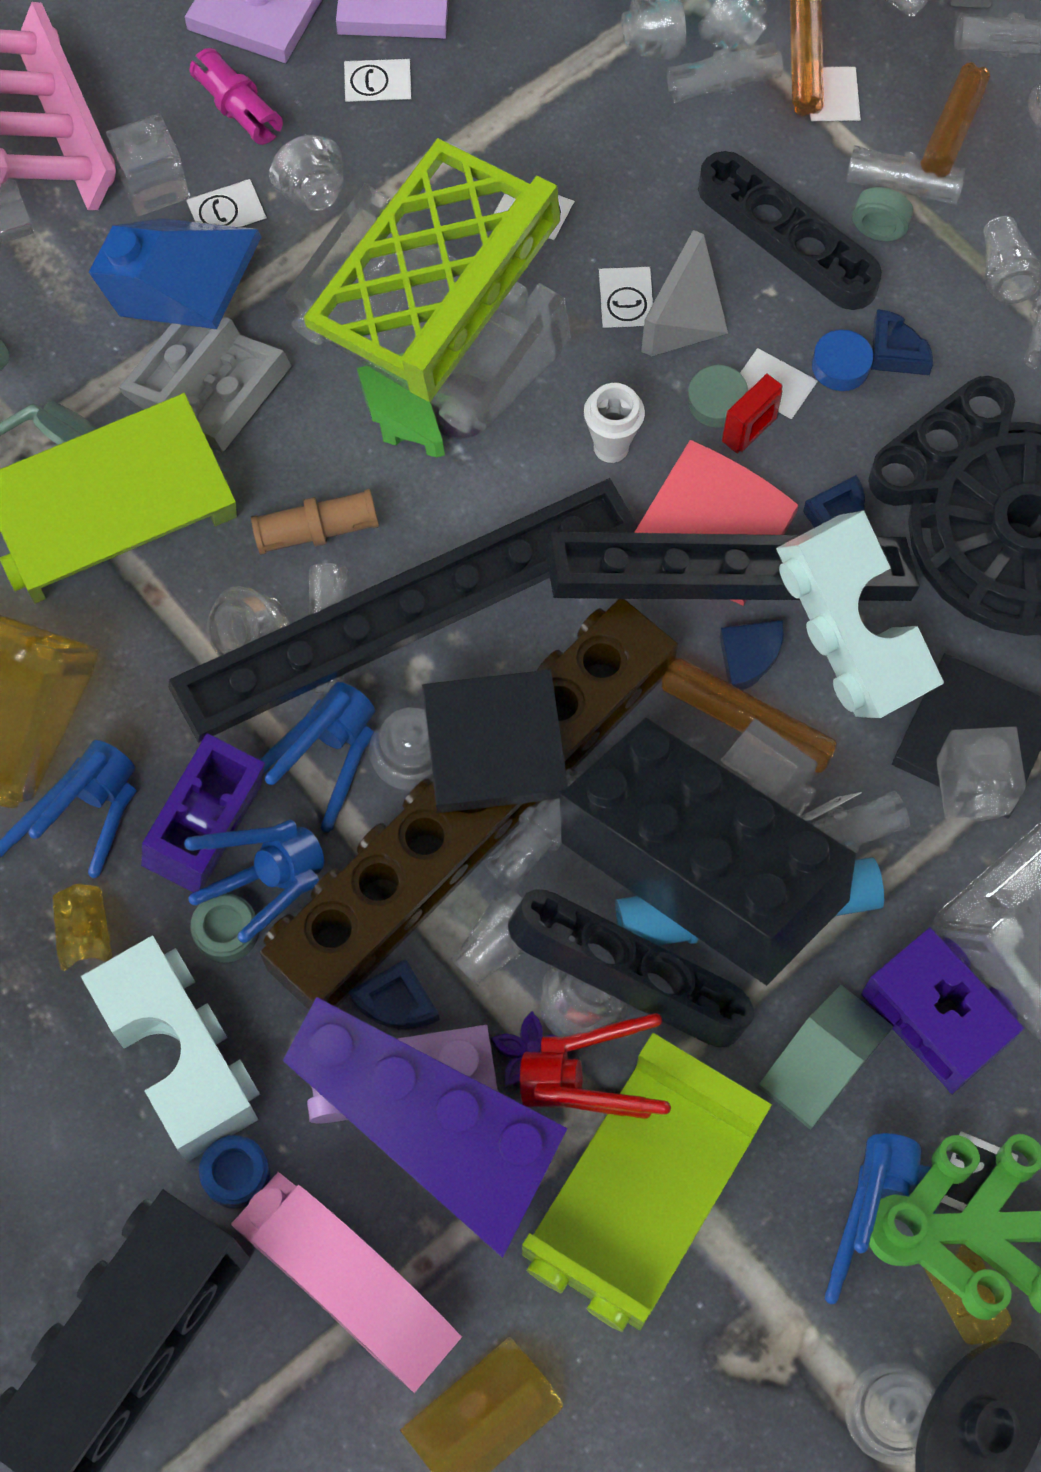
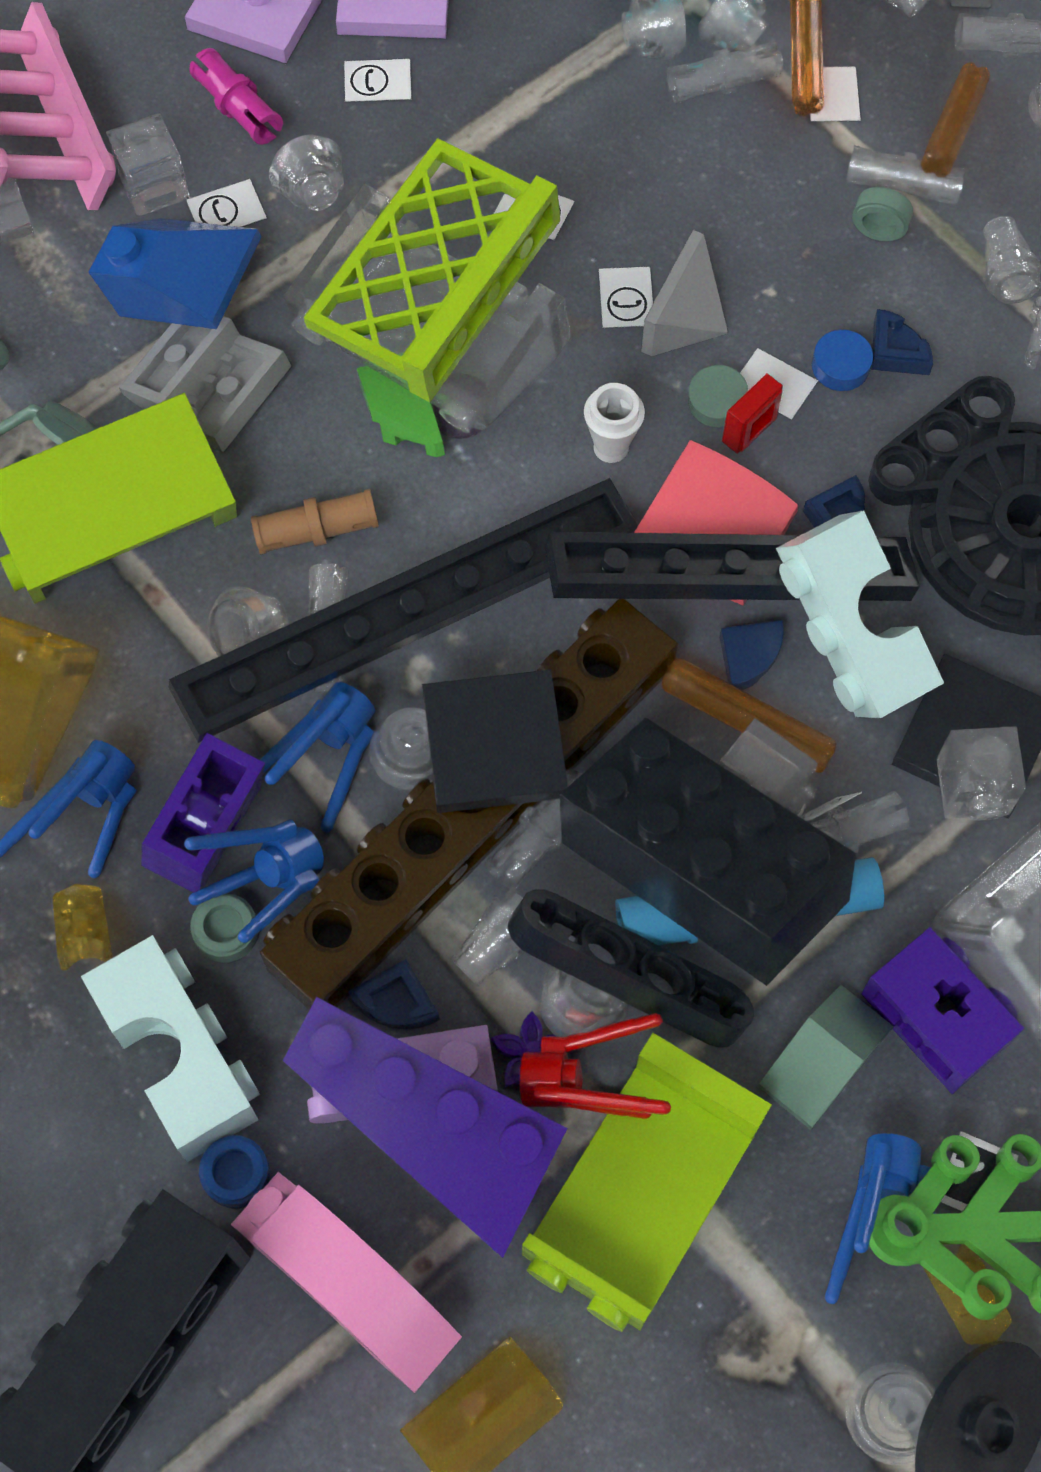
(796, 223): black beam -> none

